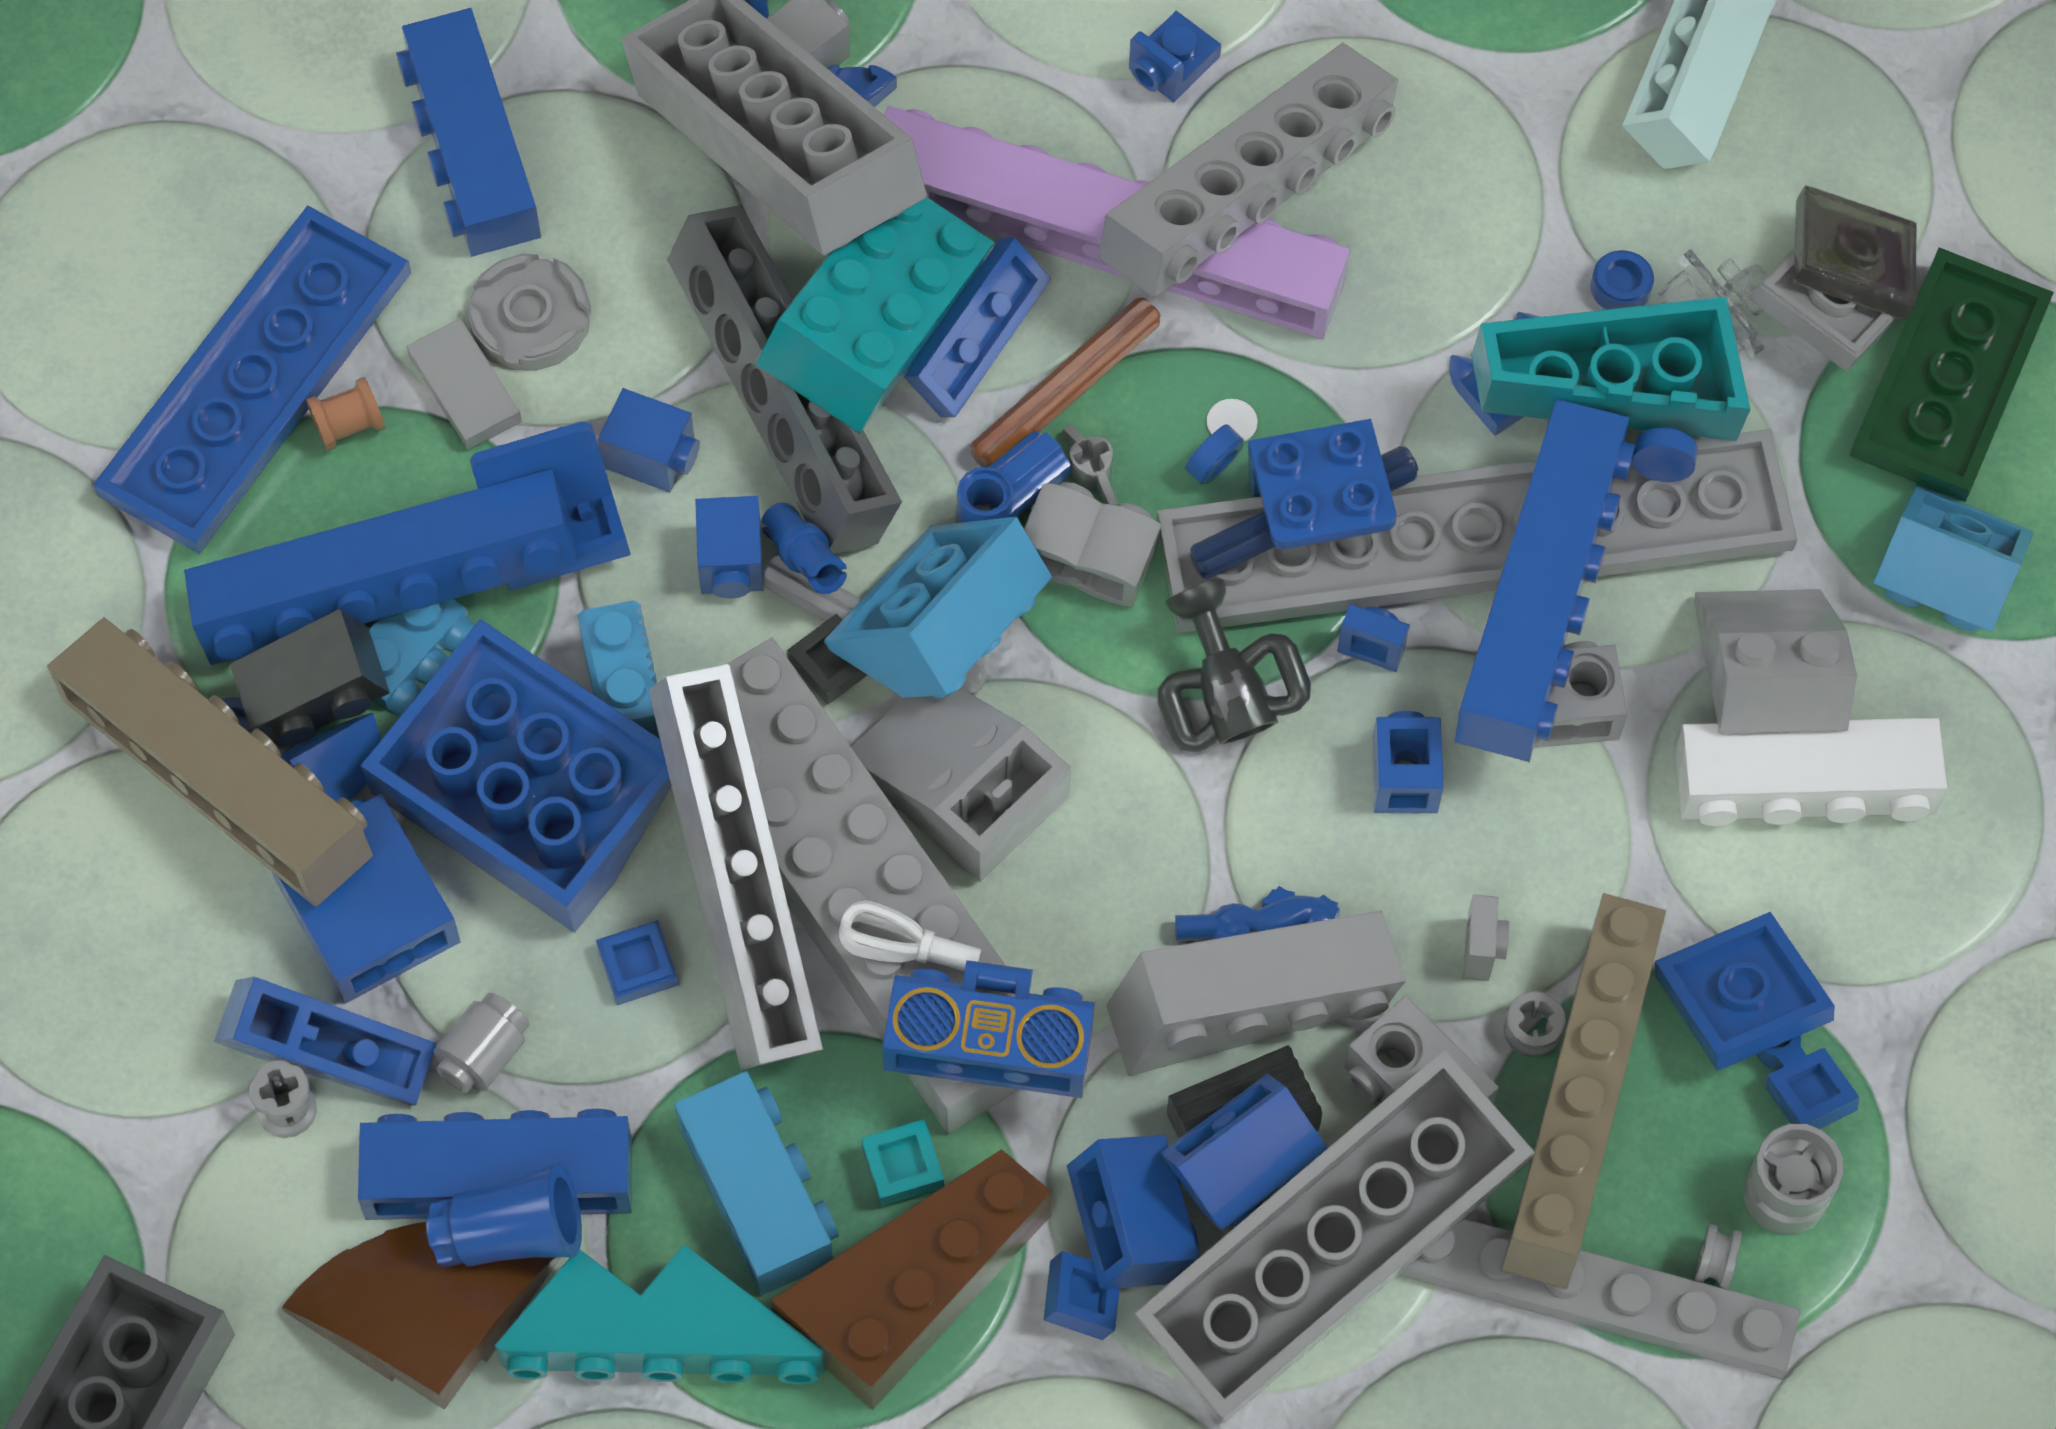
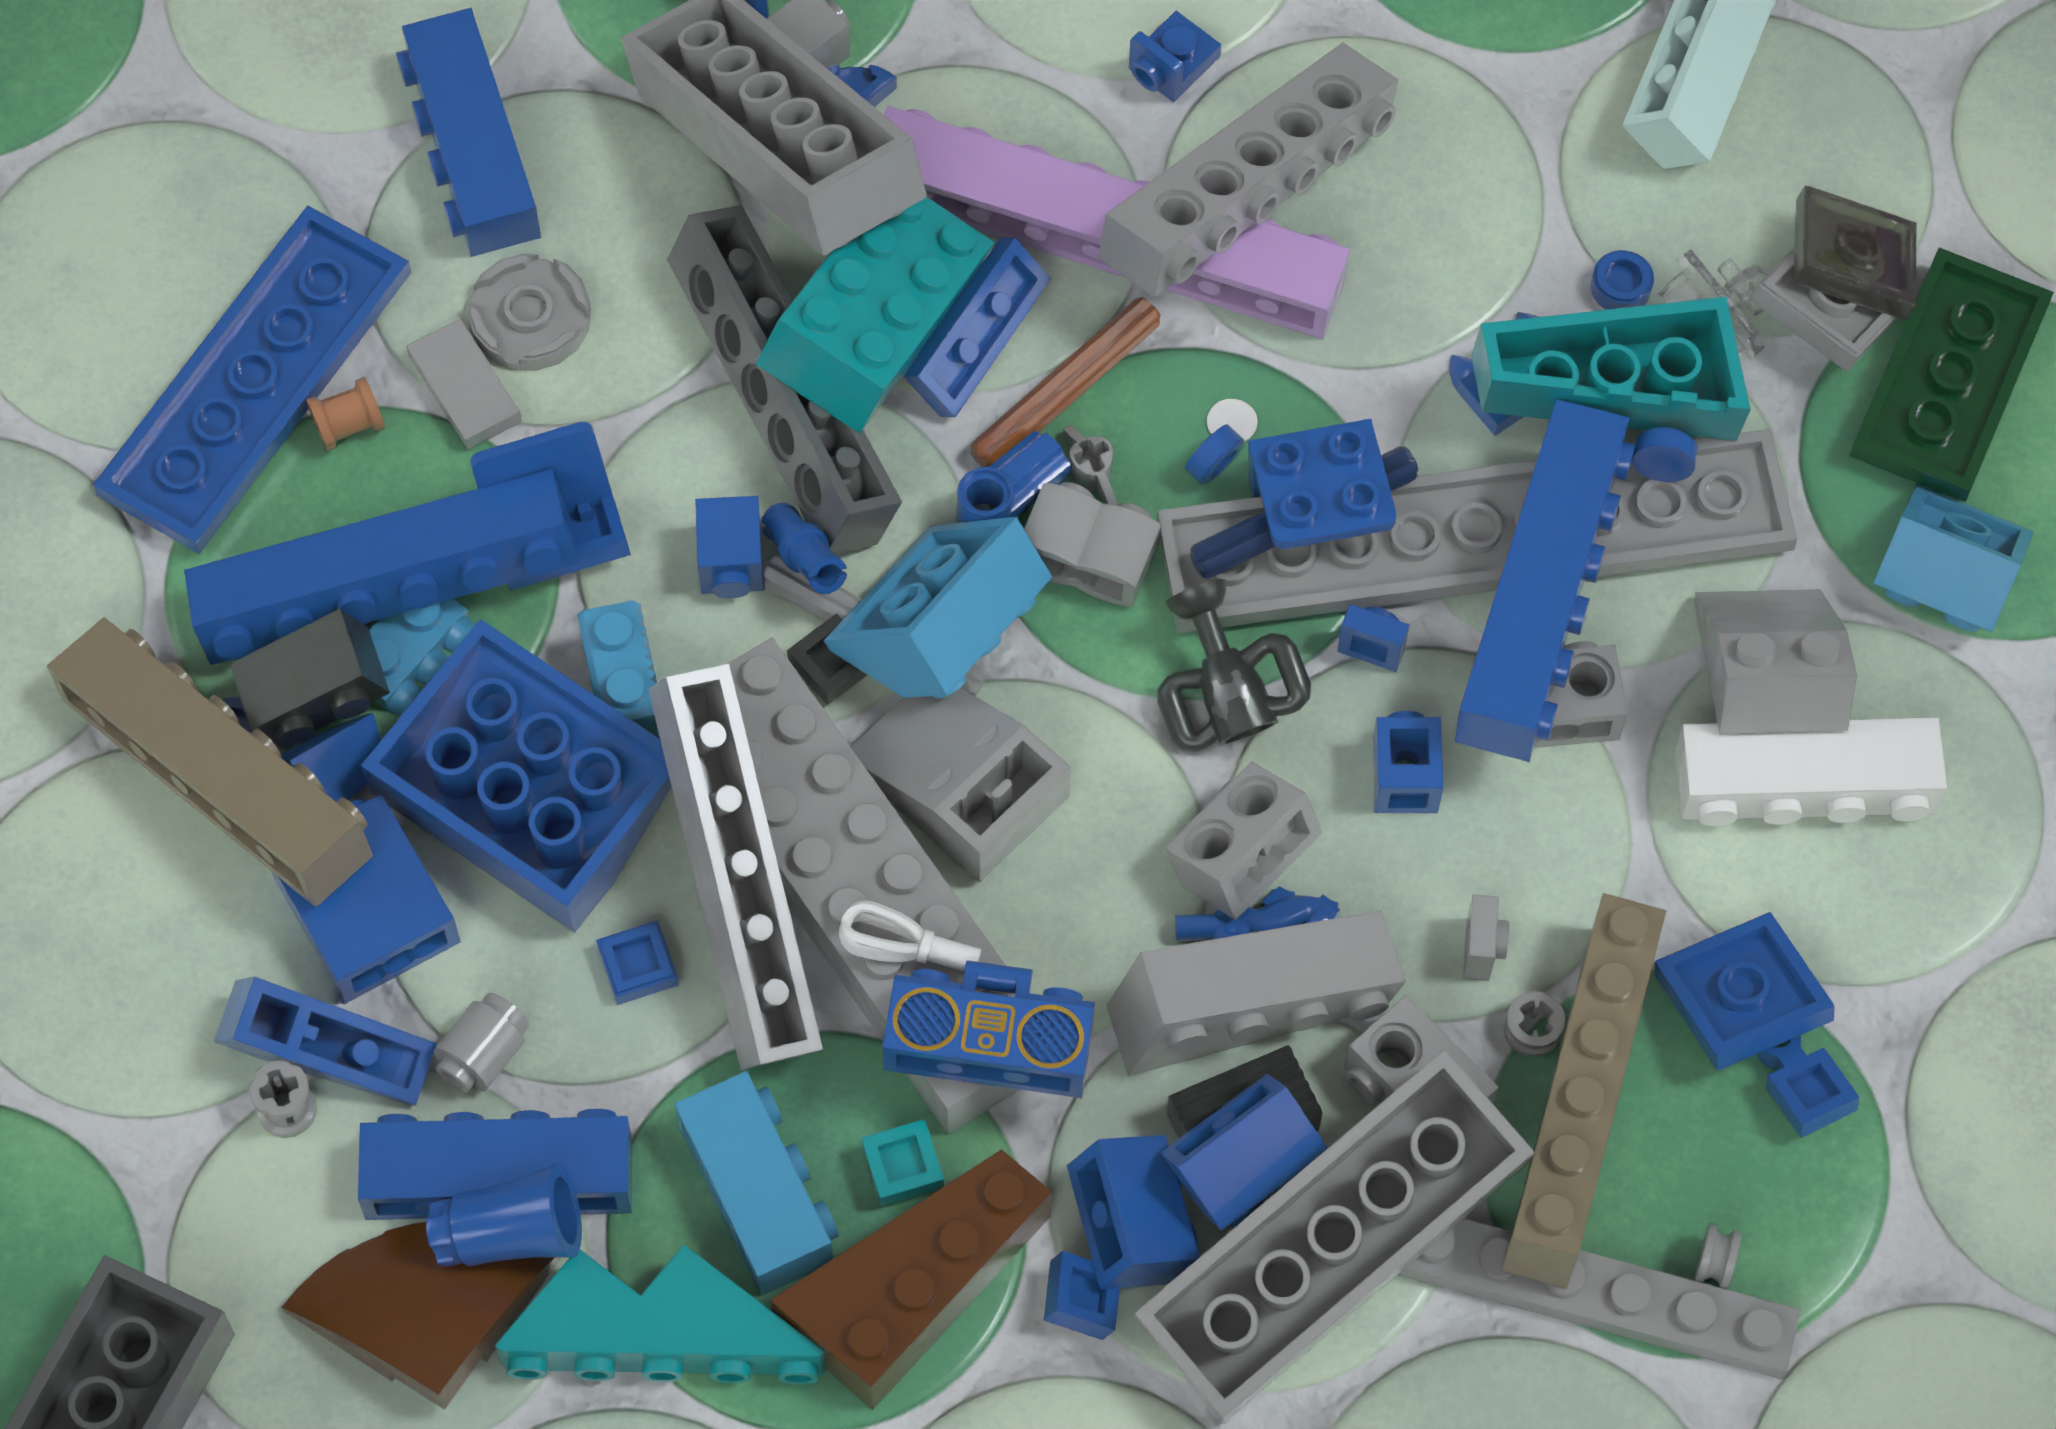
(648, 440): blue brick -> none
(1243, 840): none -> light grey brick
(1793, 1179): light grey wheel -> none

